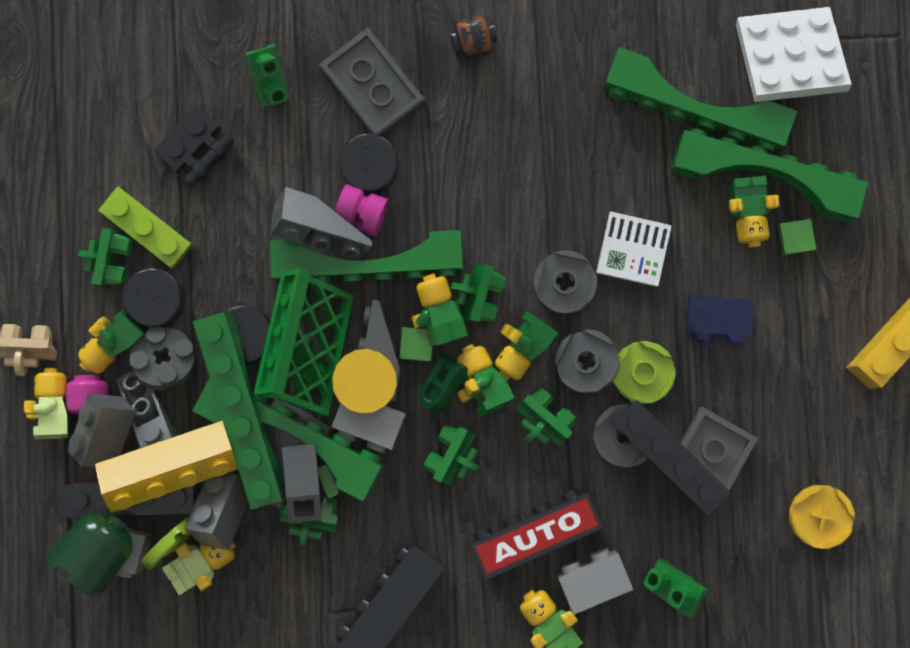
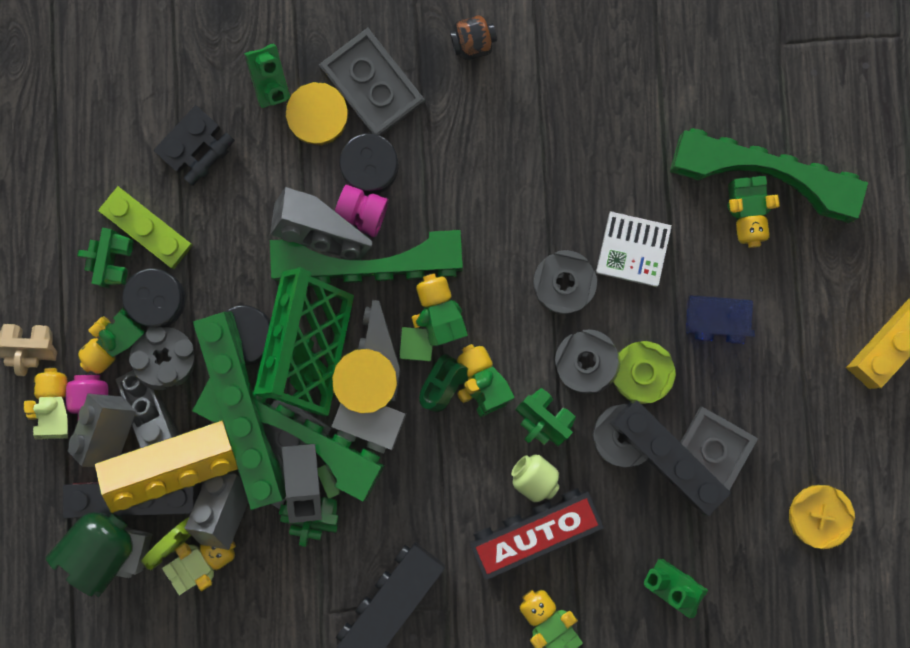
(317, 113): none -> yellow tile
(458, 457): green hips -> none
(473, 293): green hips -> none
(525, 344): piece -> none
(535, 478): none -> yellowish green head
(594, 580): light grey piece -> none
(637, 79): green arch -> none
(792, 54): white plate -> none
(796, 237): bright green tile -> none

